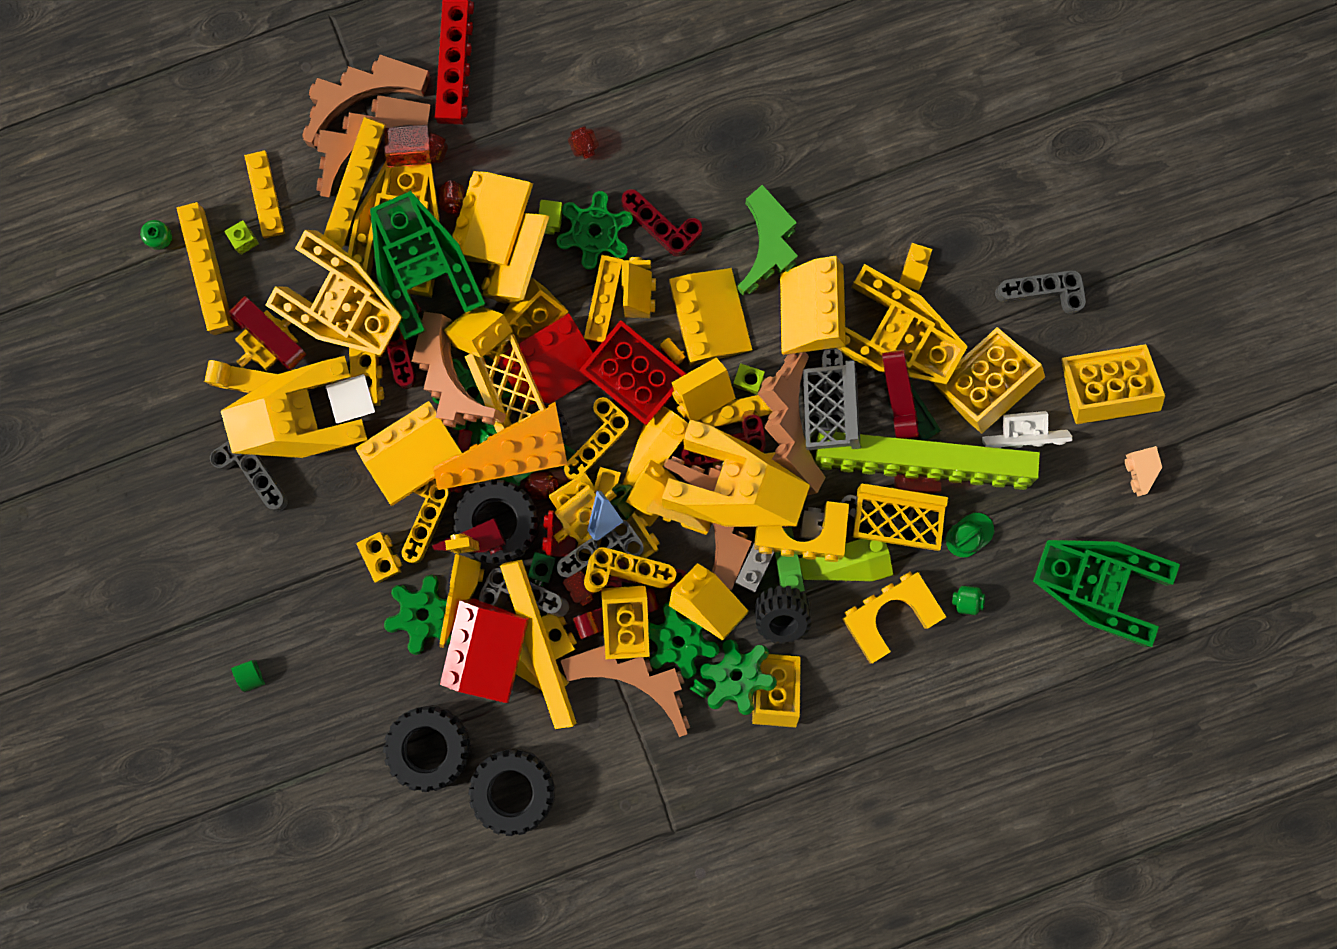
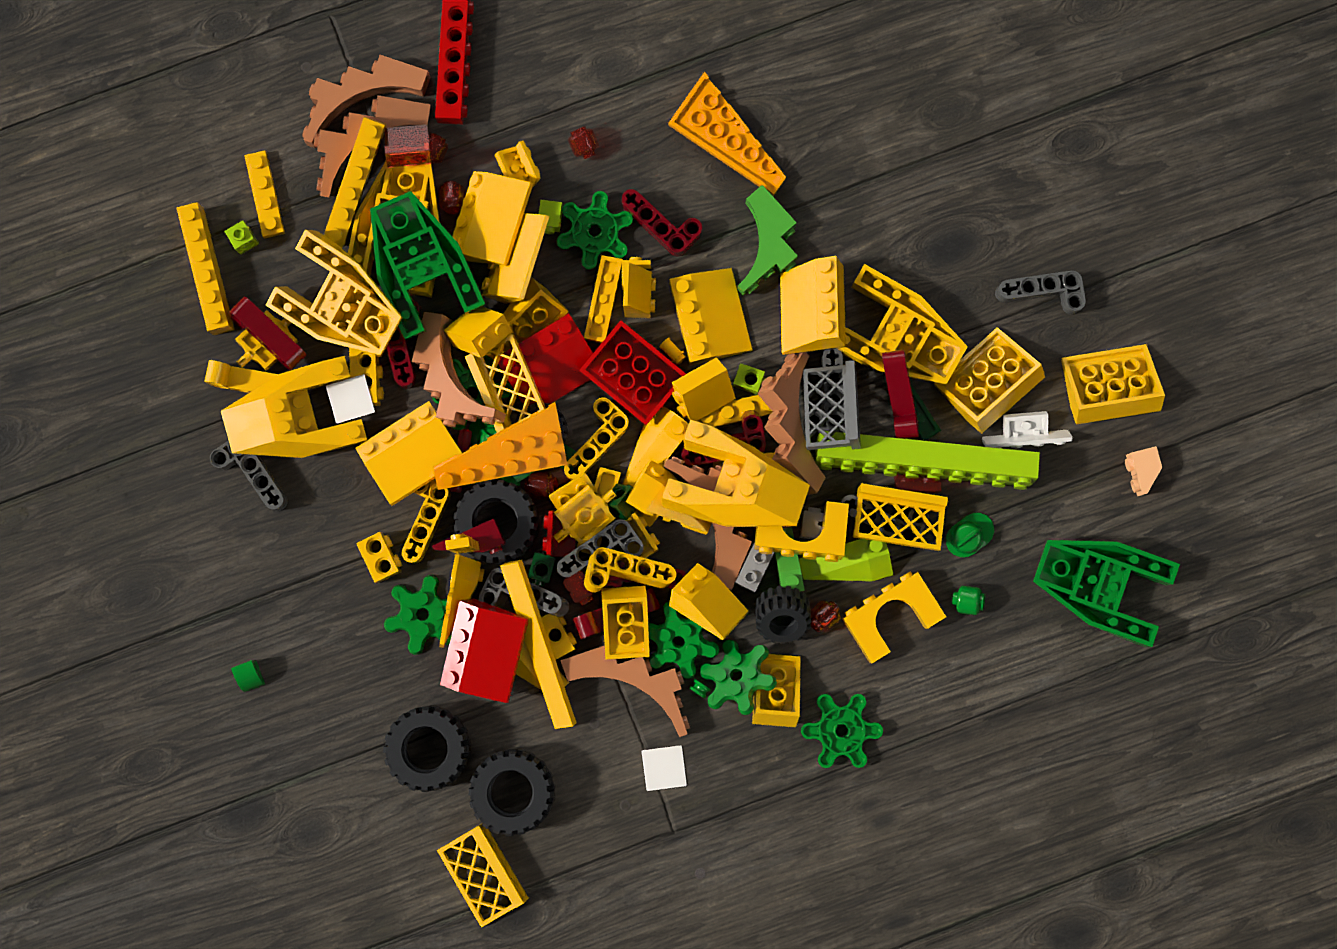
(156, 234): green head -> none
(500, 868): none -> yellow fence
(518, 163): none -> yellow bracket
(603, 517): medium blue slope -> none
(664, 768): none -> white sticker
(720, 131): none -> light orange wing
(824, 616): none -> clear red head
(857, 730): none -> green plate
(915, 266): yellow slope -> none

